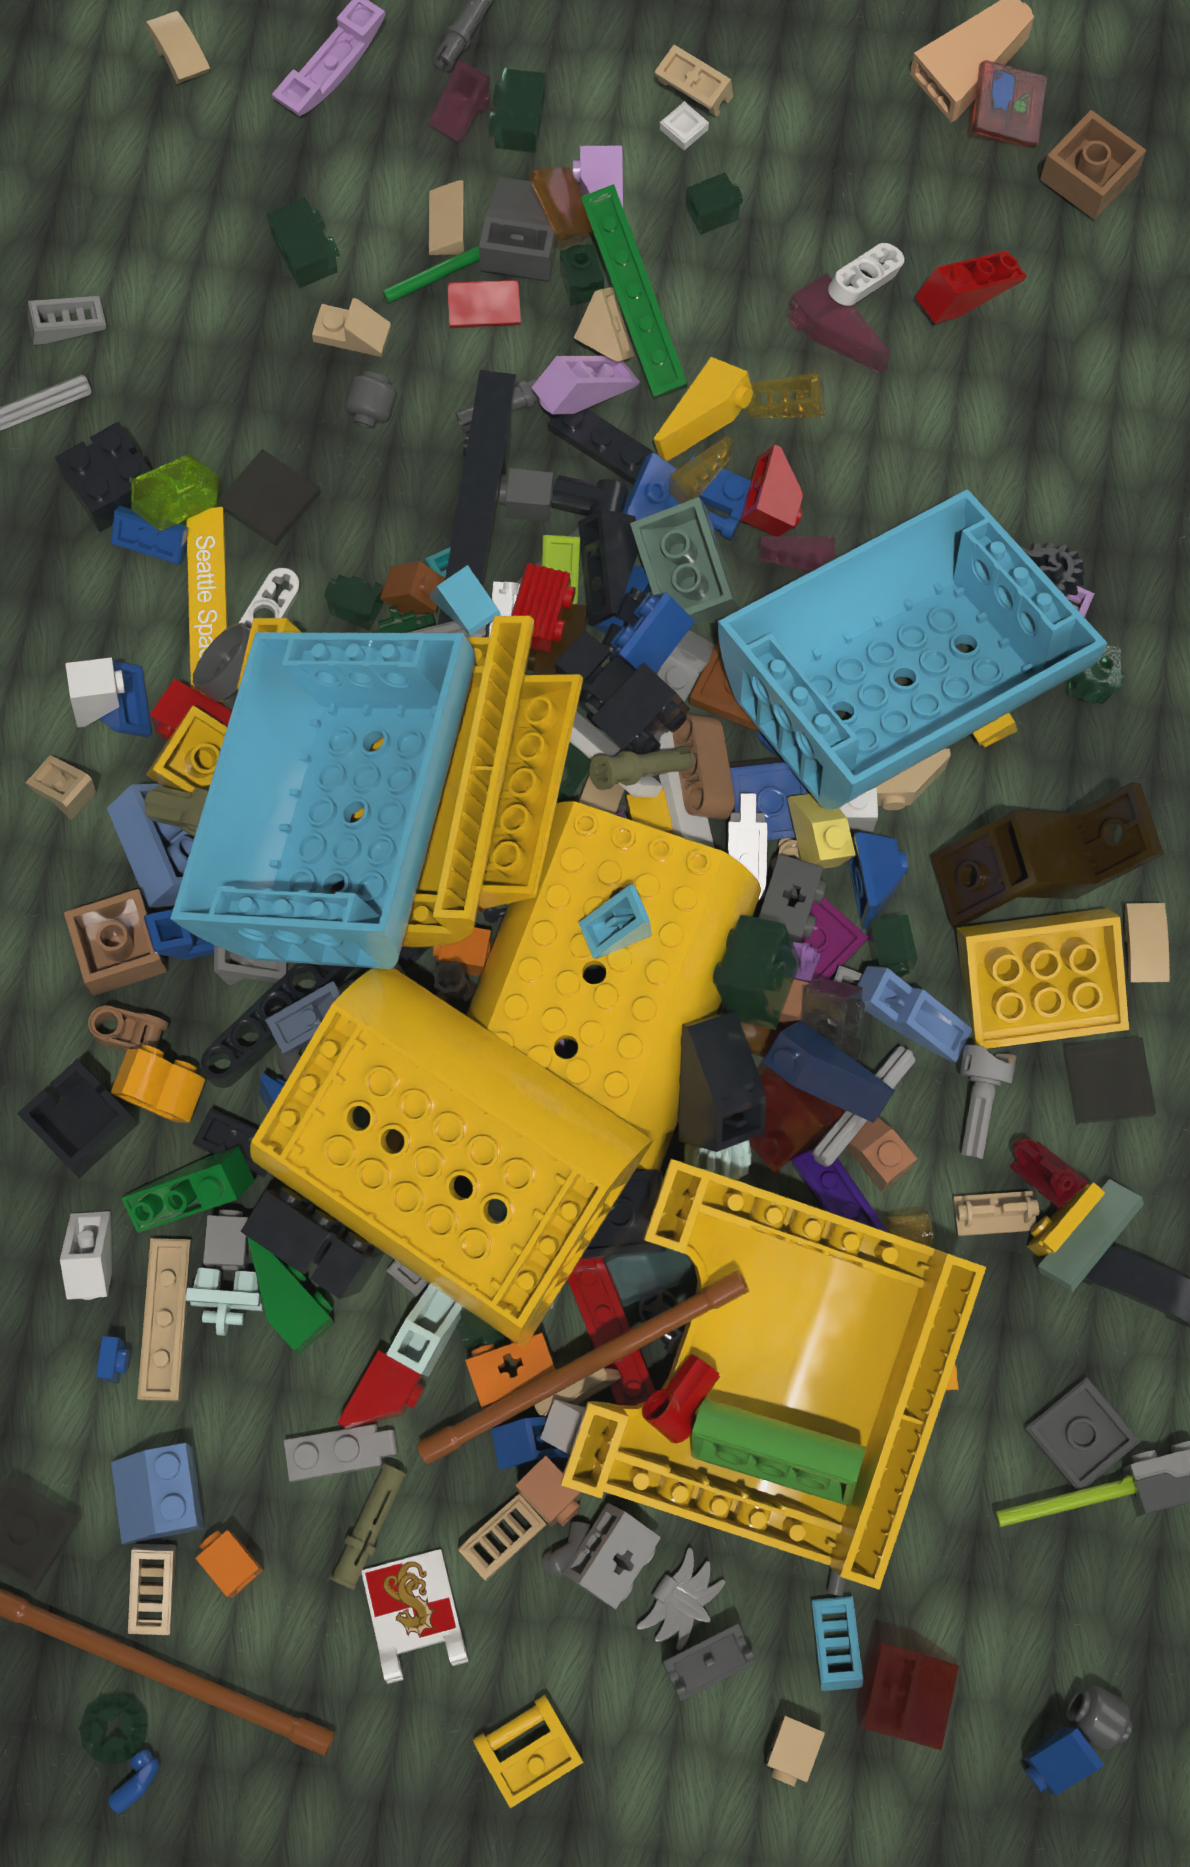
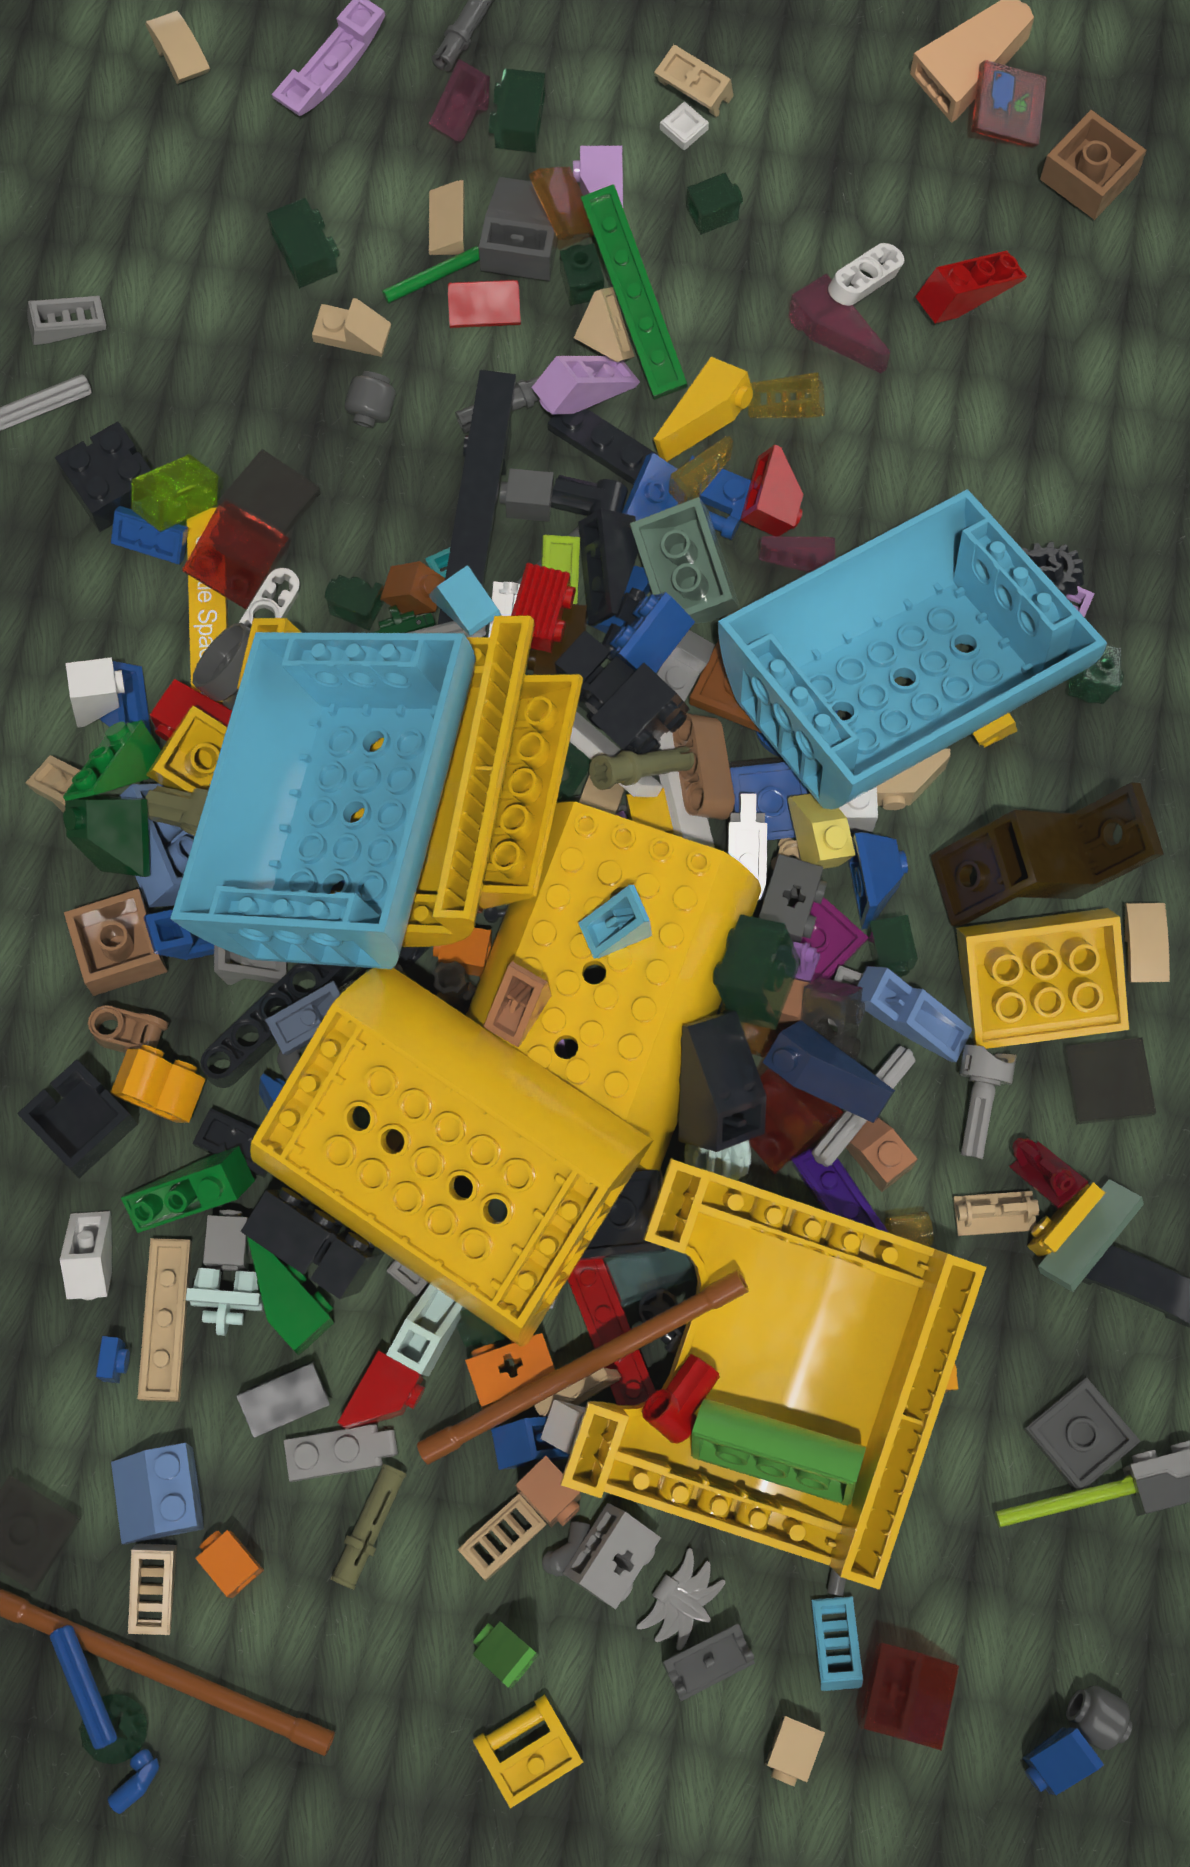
(83, 1687): none -> blue axle
(110, 832): none -> dark green slope
(117, 762): none -> green slope
(235, 554): none -> clear red slope
(283, 1399): none -> hinge
(412, 1610): flag -> none
(503, 1653): none -> bright green slope
(517, 1004): none -> nougat slope

